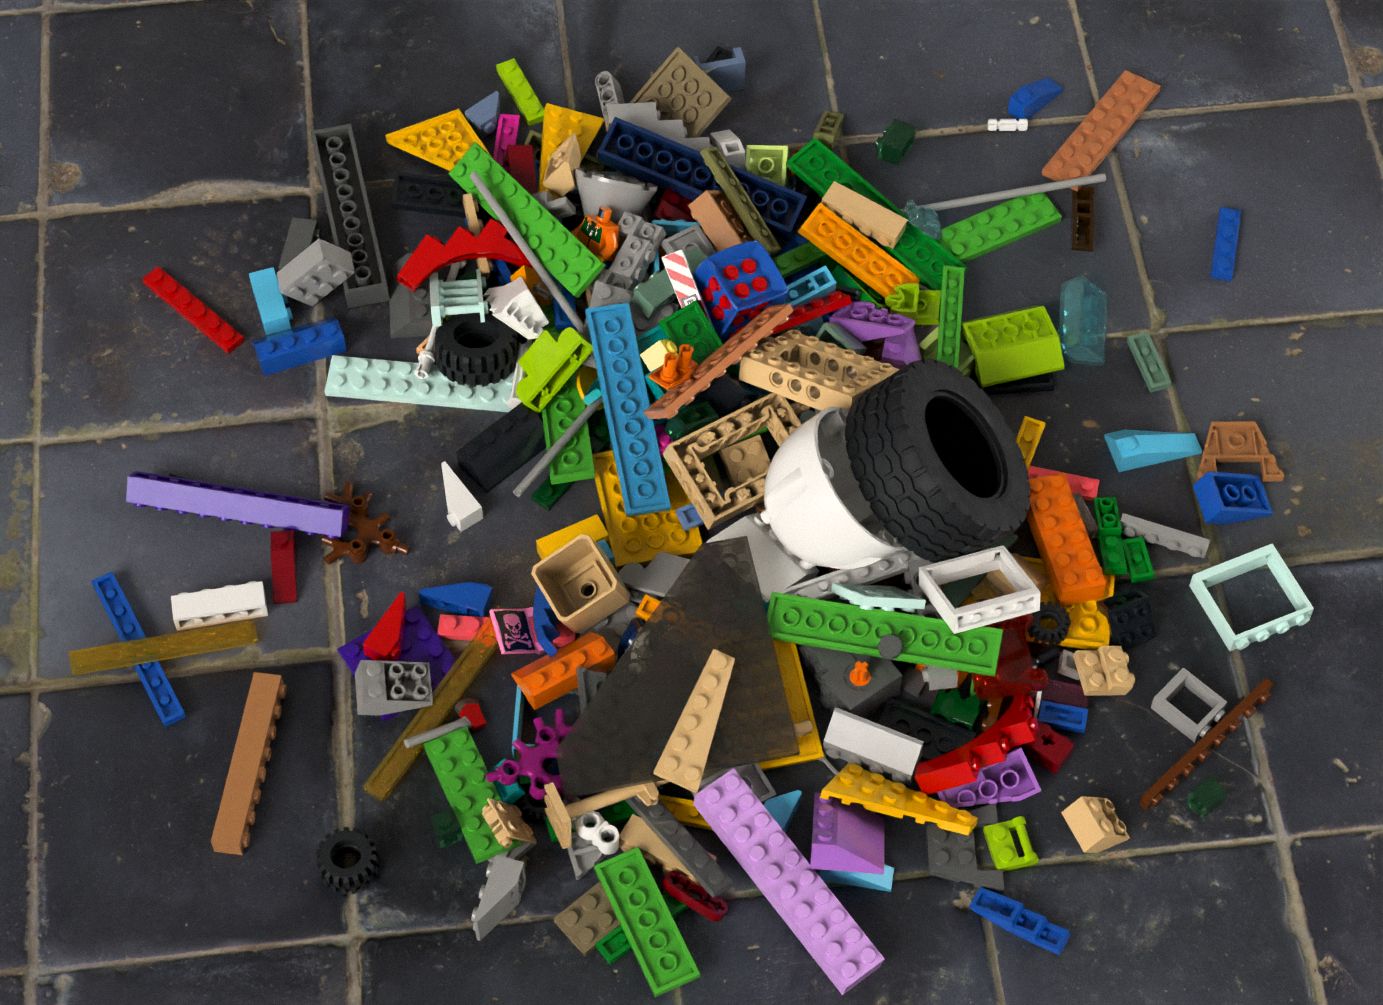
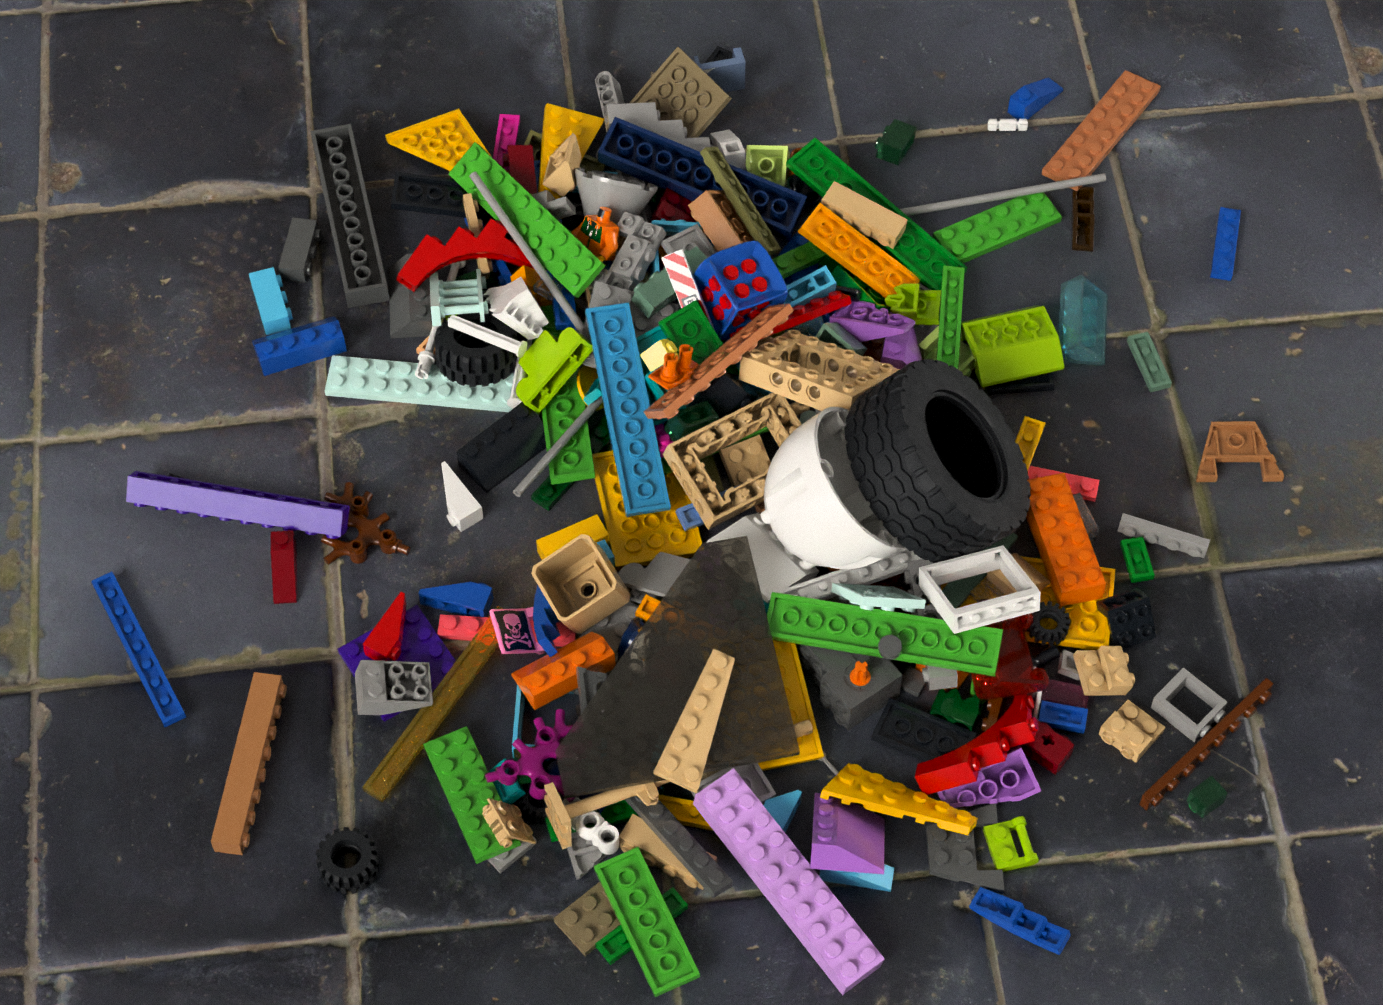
(162, 647): clear yellow plate -> none
(193, 310): red plate -> none
(219, 605): white brick -> none
(315, 272): light grey brick -> none
(446, 827): clear green brick -> none
(470, 716): piece -> none
(484, 115): sand blue slope -> none
(487, 335): none -> white axle
(499, 895): light grey slope -> none
(521, 91): lime plate -> none
(684, 896): dark red beam -> none
(828, 129): olive slope -> none
(872, 746): slope -> none
(924, 219): clear light blue plate -> none
(1095, 824): tan slope -> none
(1109, 539): green slope -> none
(1131, 731): none -> tan plate
(1144, 448): medium azure wedge -> none
(1231, 497): blue slope -> none
(1238, 566): light aqua window -> none

